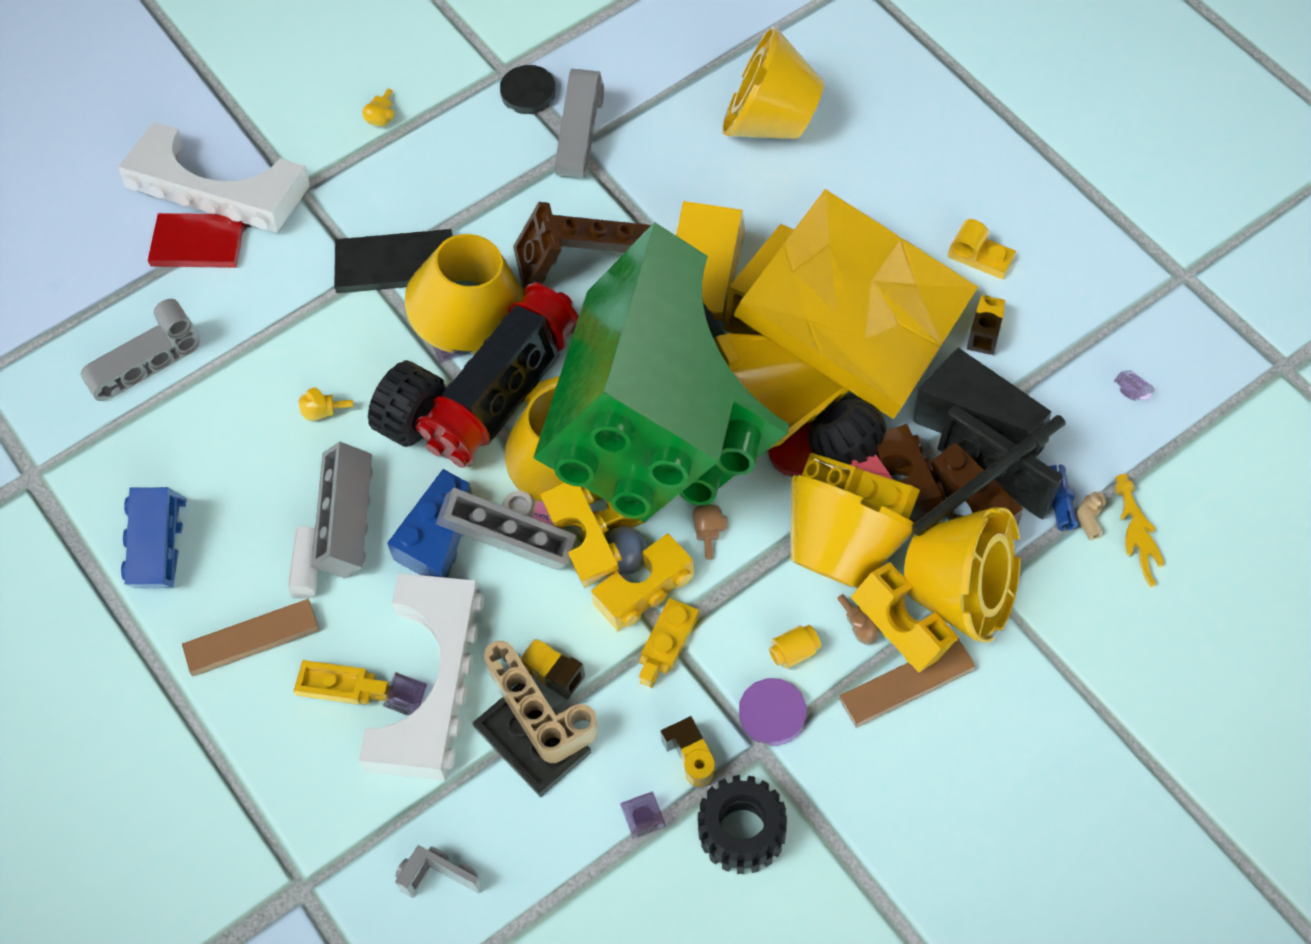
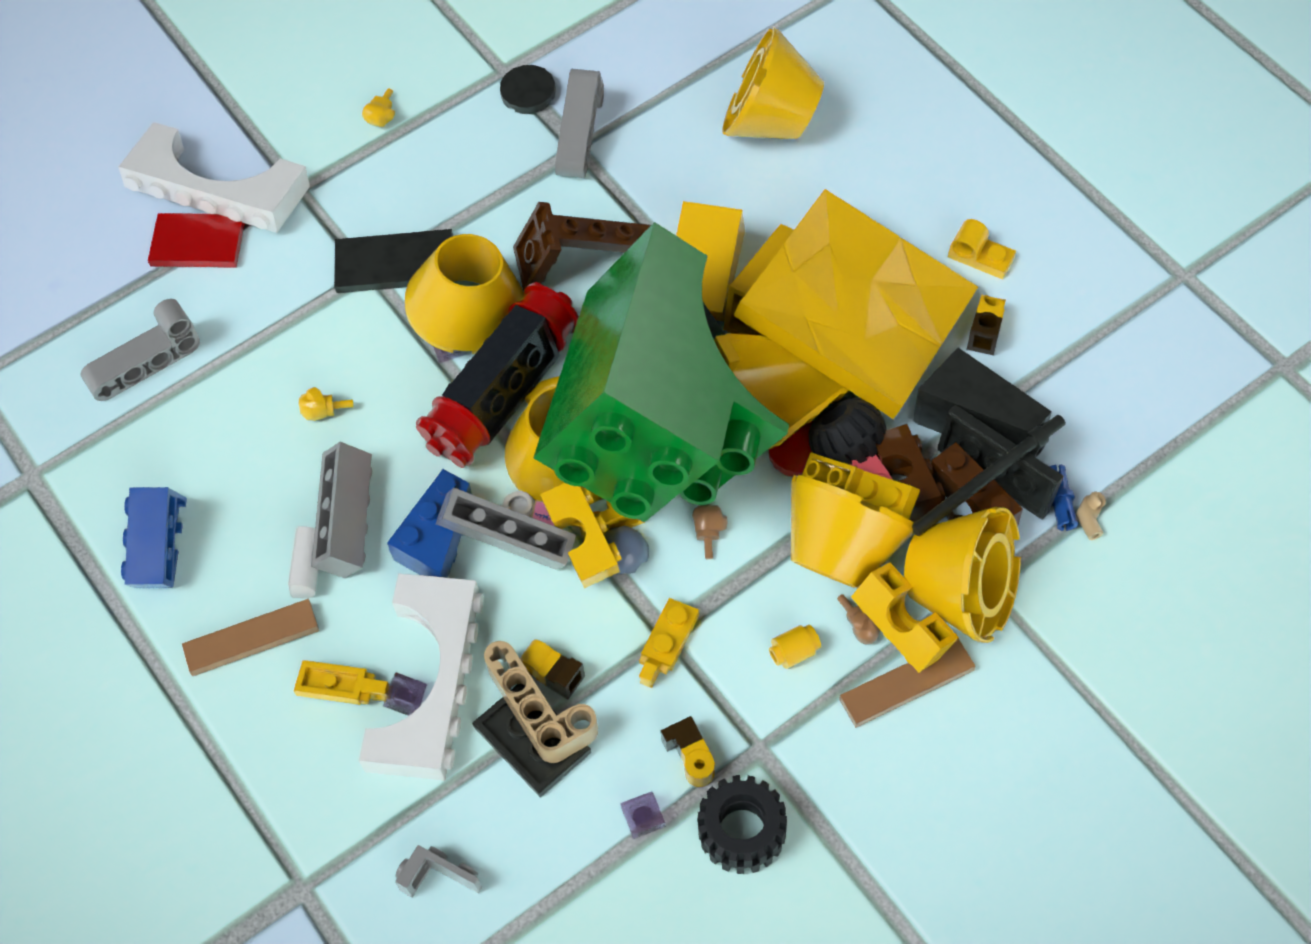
(401, 399): black tyre -> none
(626, 601): yellow arch -> none
(772, 711): medium lavender tile -> none
(1133, 385): clear purple plate -> none
(1135, 532): yellow piece -> none

